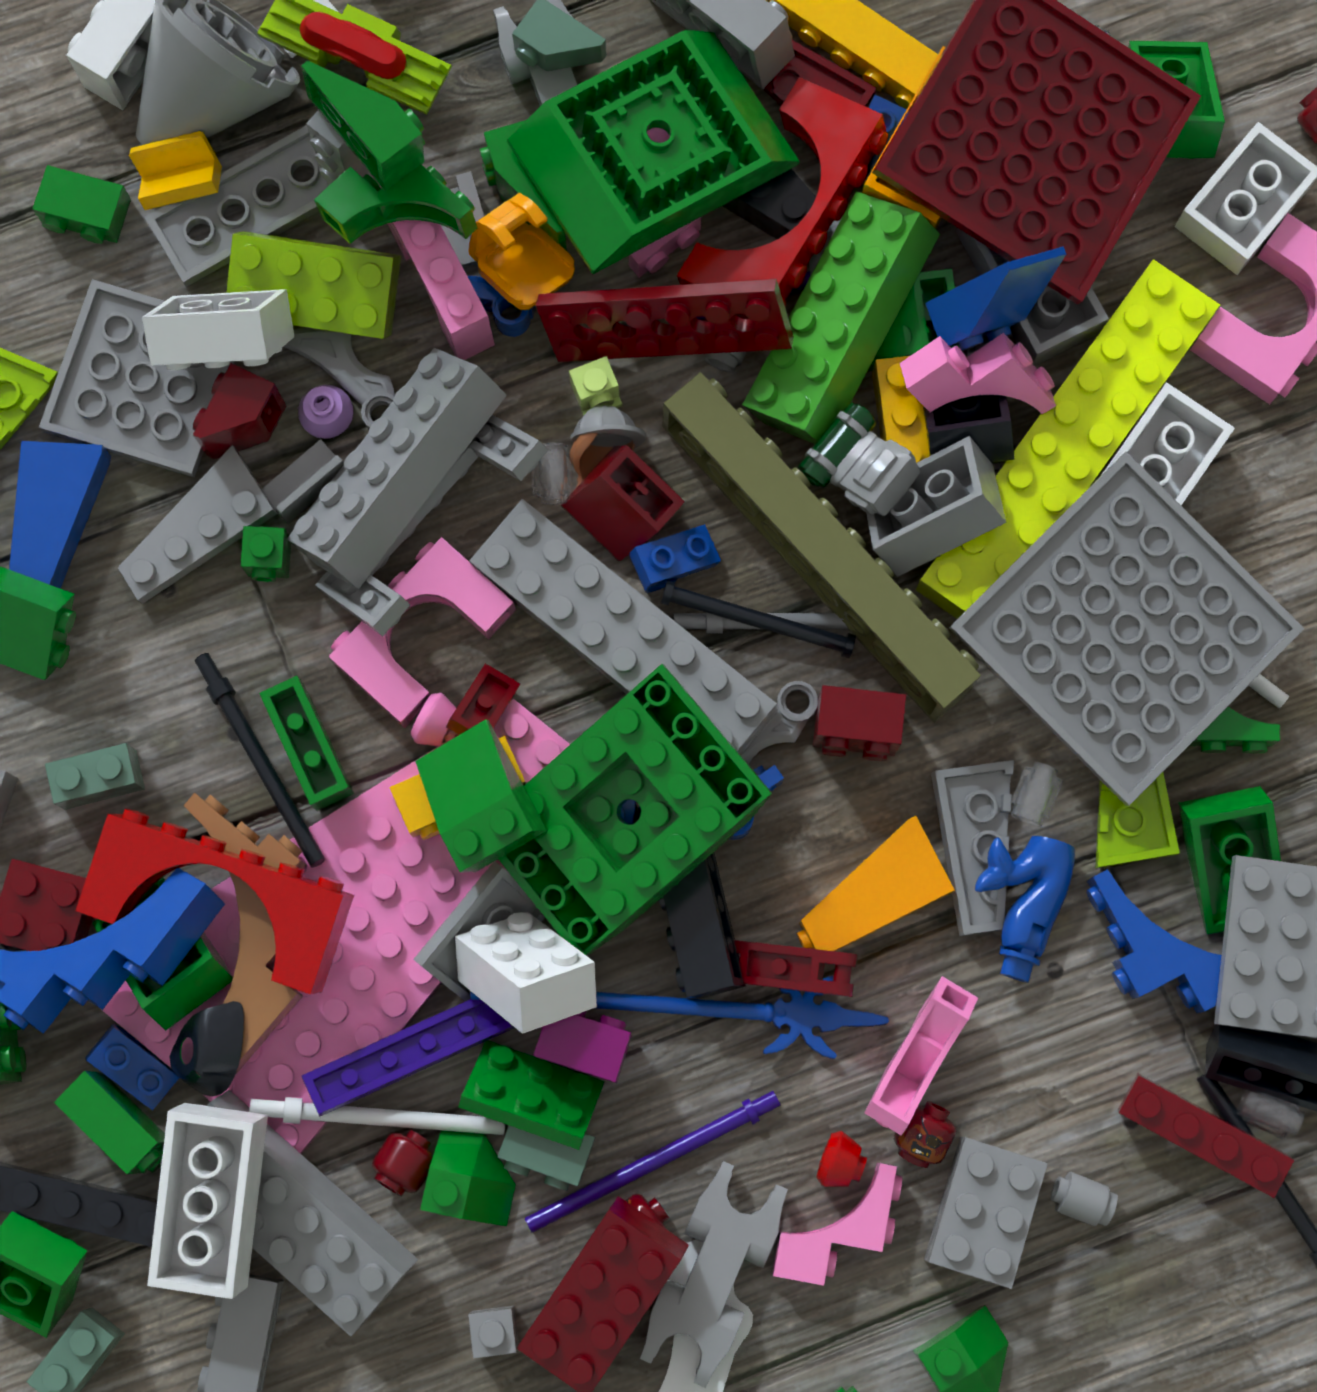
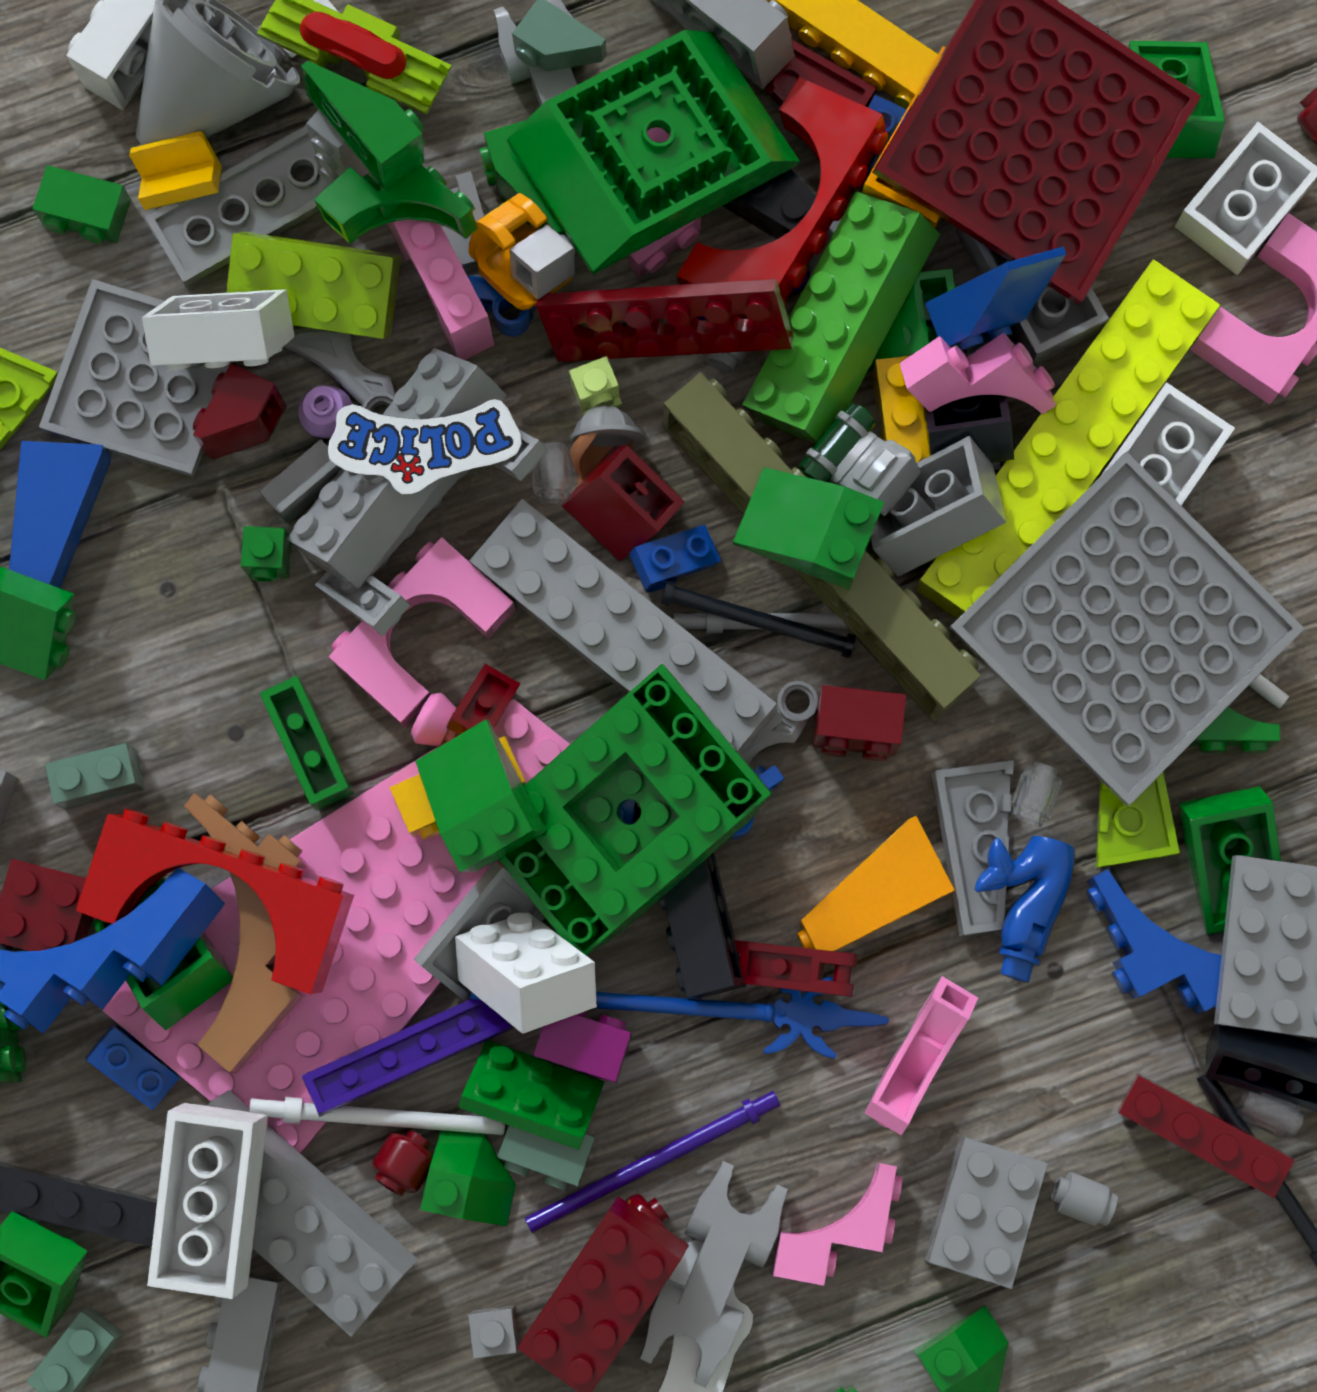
(113, 1122): green brick -> none
(198, 527): light grey wing -> none
(216, 1048): black piece -> none
(222, 694): black bar -> none
(422, 450): none -> sticker
(542, 261): none -> light grey brick
(809, 525): none -> green slope
(840, 1161): red cone -> none
(926, 1136): dark red head -> none

